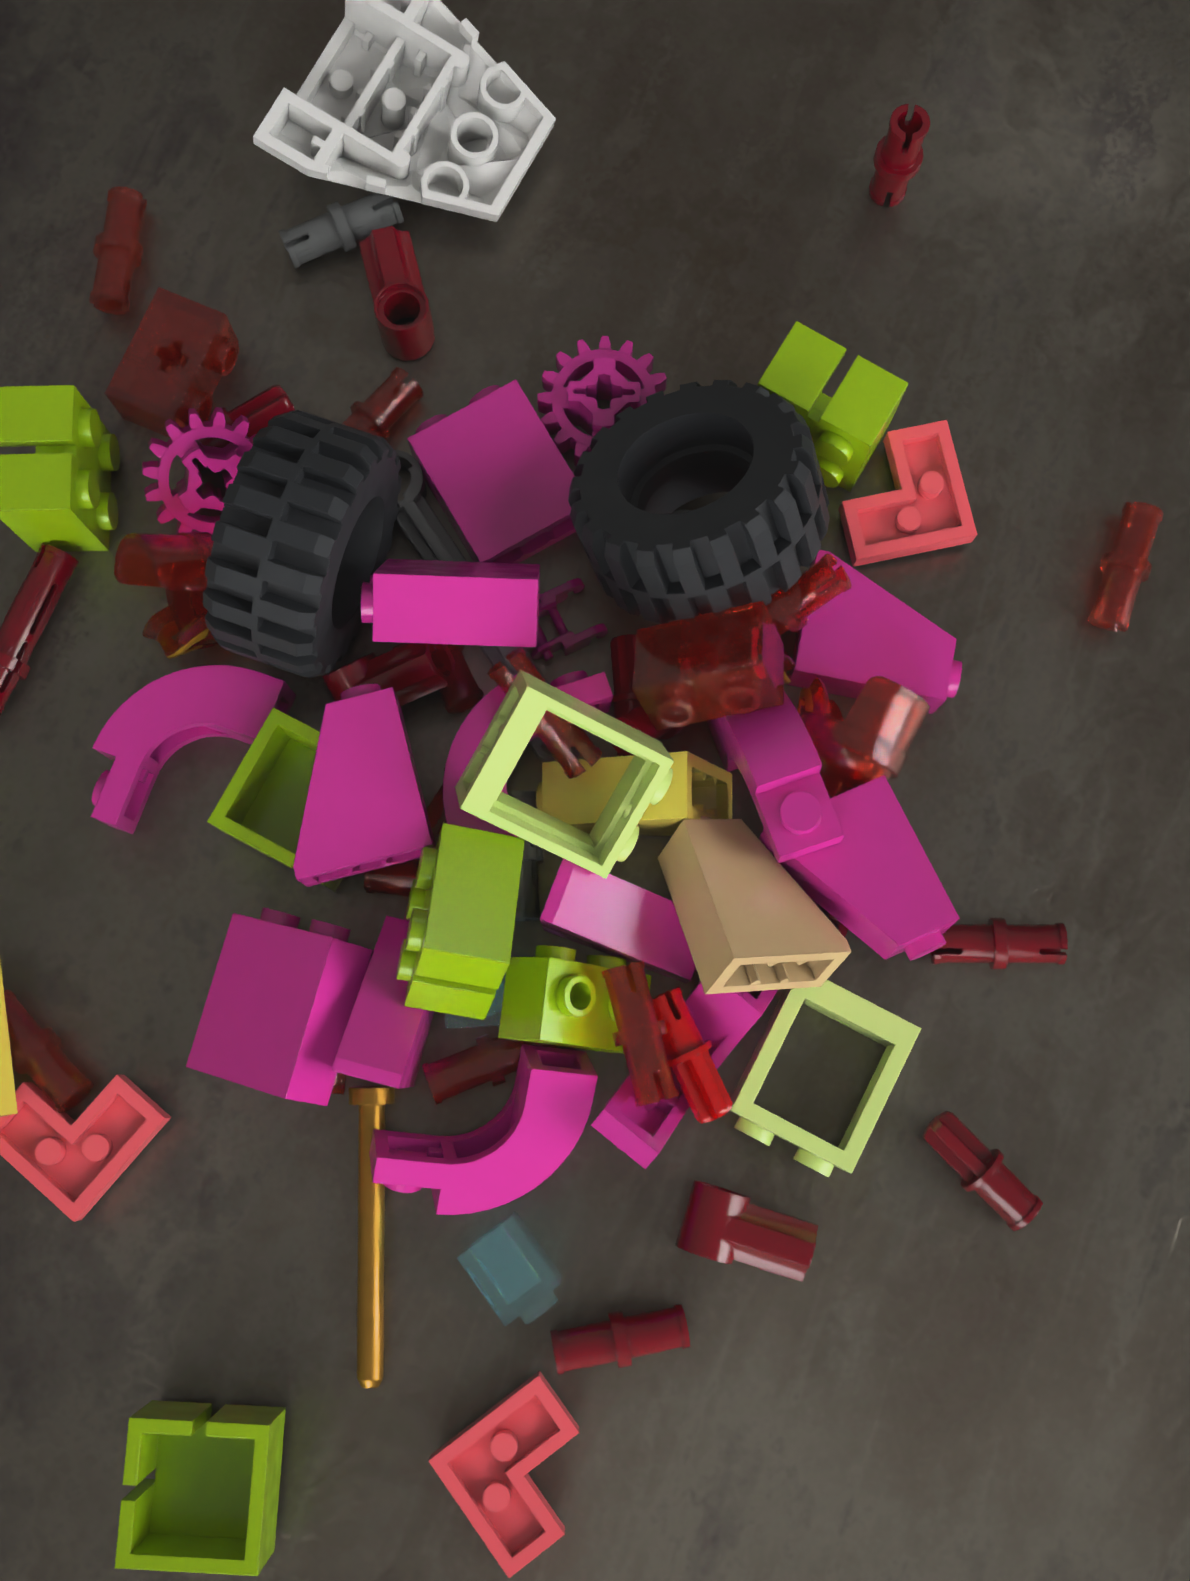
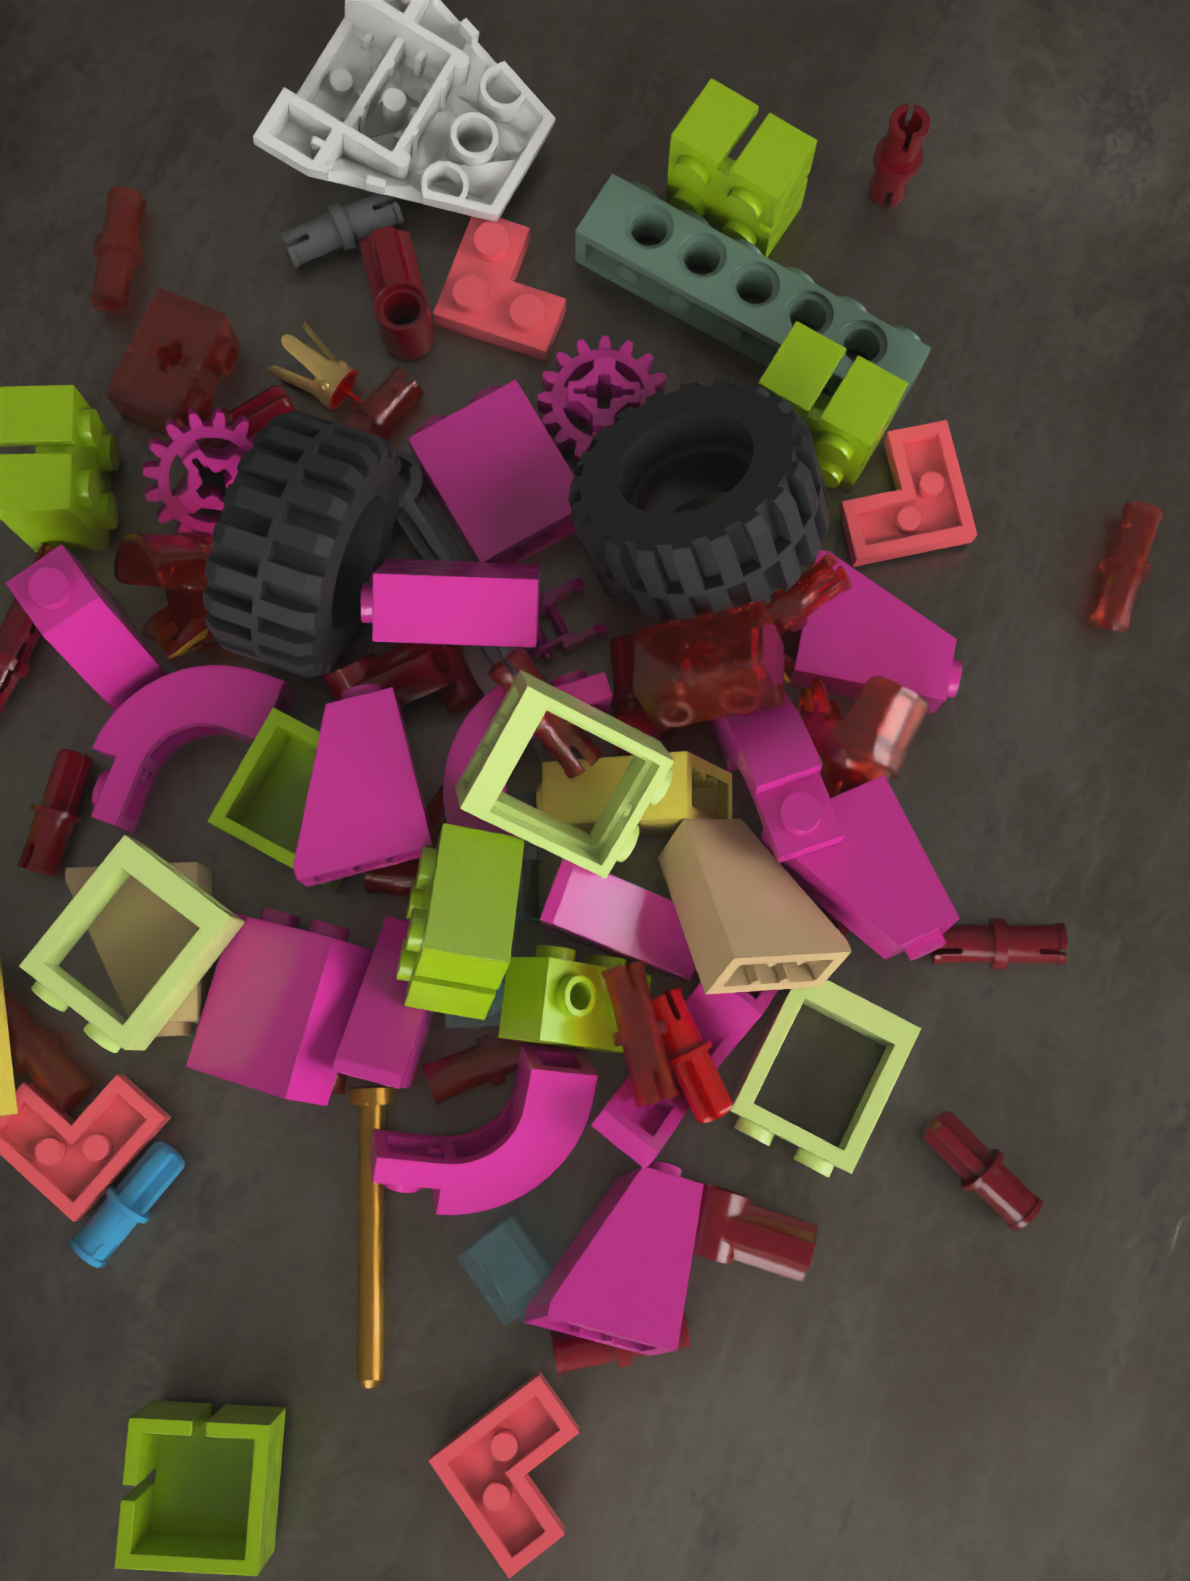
(56, 814): none -> dark red axle
(61, 990): none -> yellowish green window
(86, 626): none -> dark pink slope
(127, 1204): none -> dark azure axle
(141, 938): none -> tan slope
(332, 379): none -> pearl gold piece
(487, 302): none -> coral plate
(627, 1265): none -> dark pink slope
(712, 301): none -> sand green brick
(746, 196): none -> lime piece

